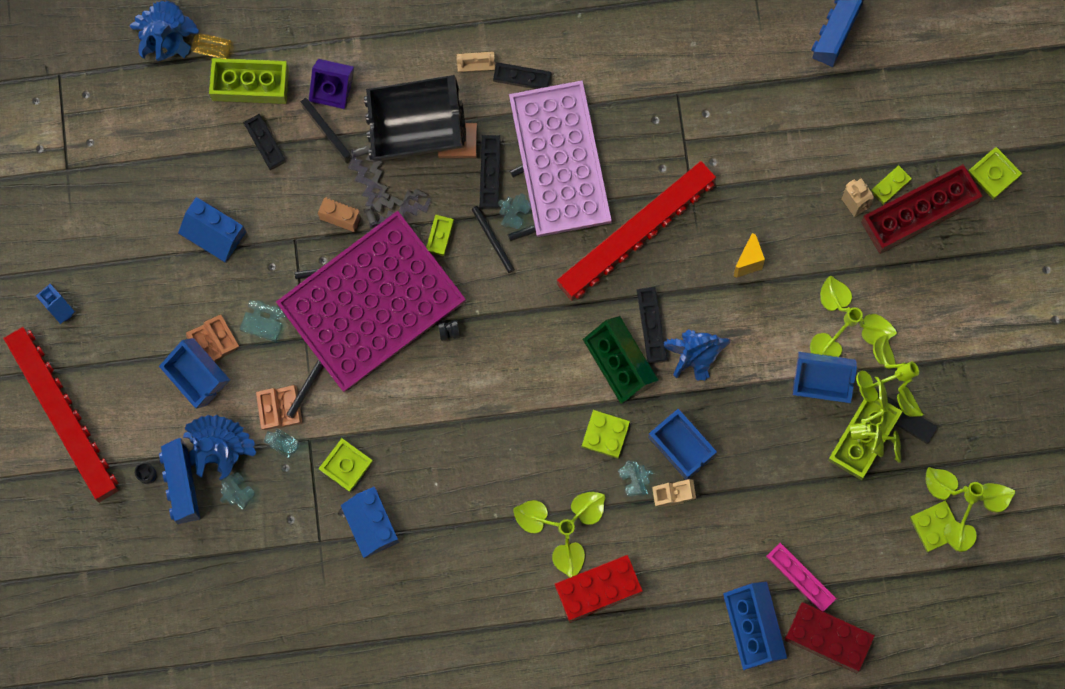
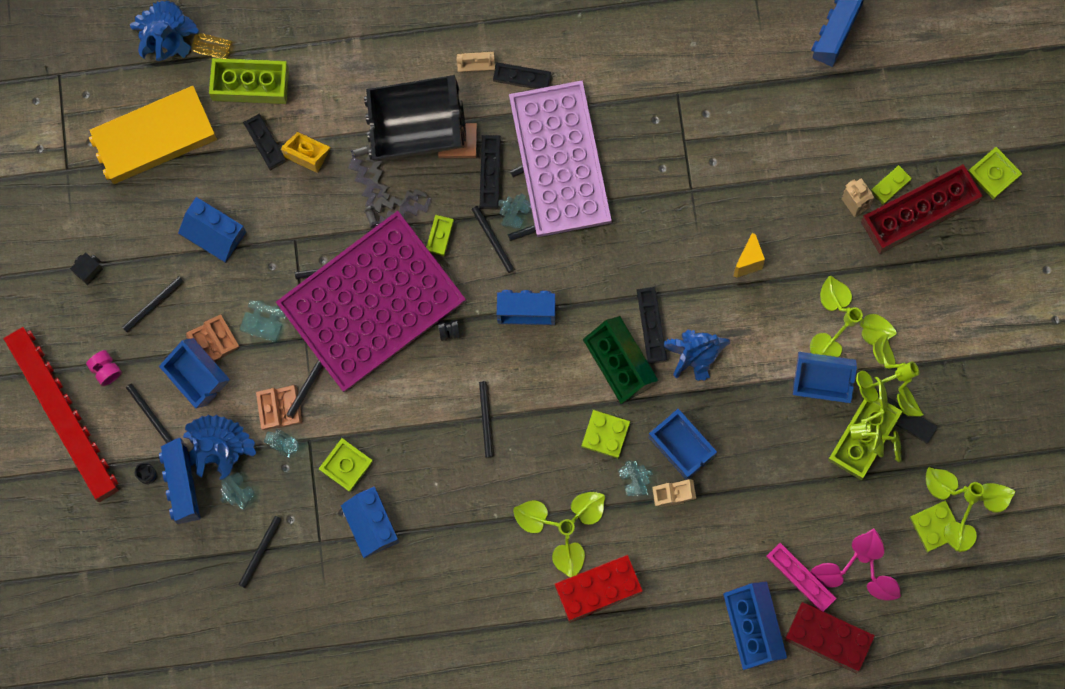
(55, 304): blue slope -> none
(86, 267): none -> black brick
(102, 366): none -> dark pink wheel
(149, 413): none -> black bar
(152, 135): none -> yellow brick
(152, 304): none -> black bar
(259, 552): none -> black bar
(305, 151): none -> yellow slope
(326, 130): black tile -> none
(330, 83): dark purple slope -> none
(339, 214): medium nougat brick -> none
(485, 419): none -> black bar
(526, 307): none -> blue piece
(636, 231): red brick -> none
(866, 548): none -> dark pink plant

